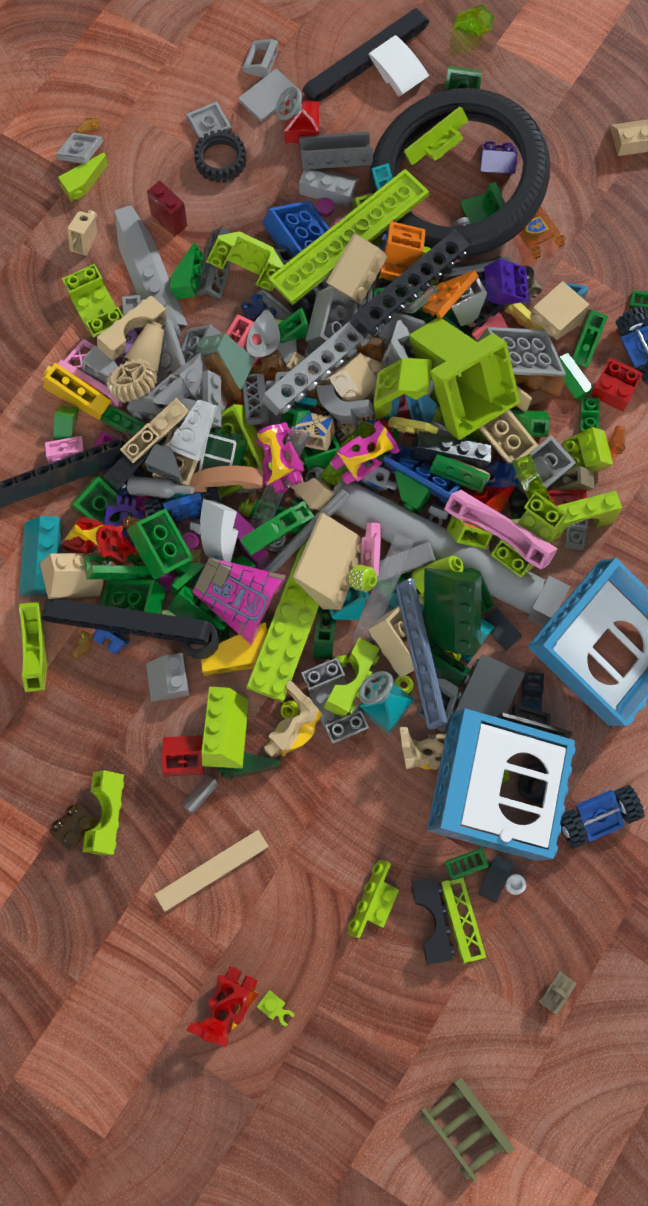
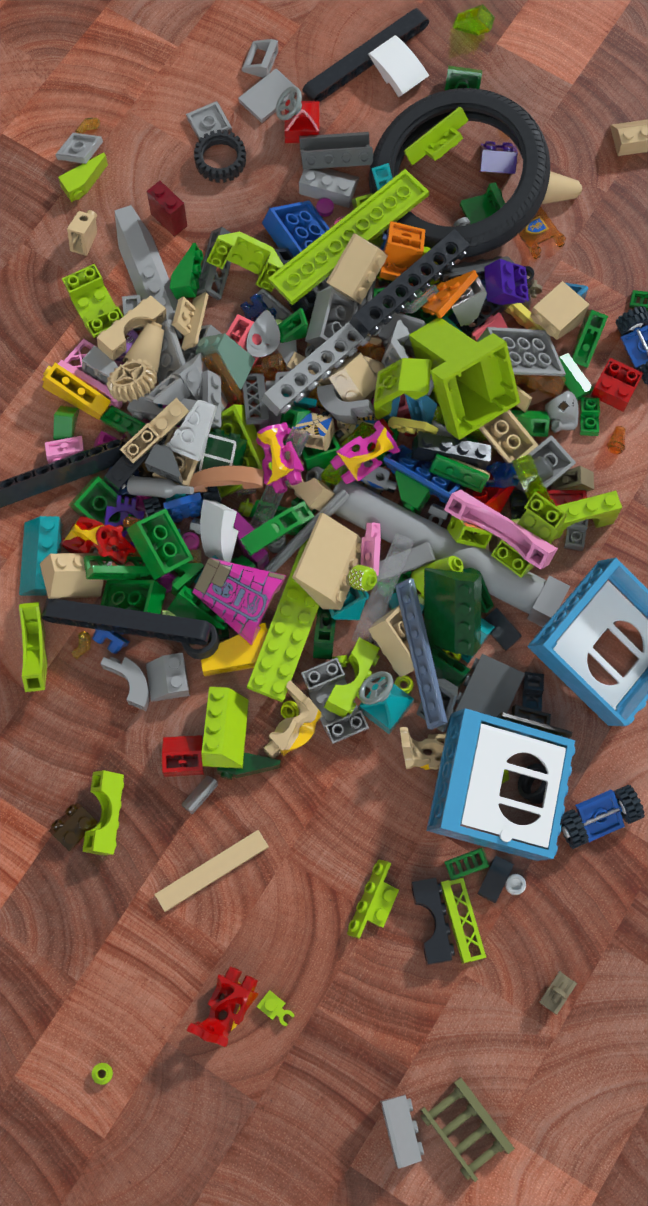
(109, 1073): none -> lime plate
(139, 689): none -> light grey arch
(189, 319): none -> tan bracket
(402, 1131): none -> light grey slope
(561, 188): none -> tan cone
(563, 412): none -> light grey piece
(589, 450): lime slope -> none

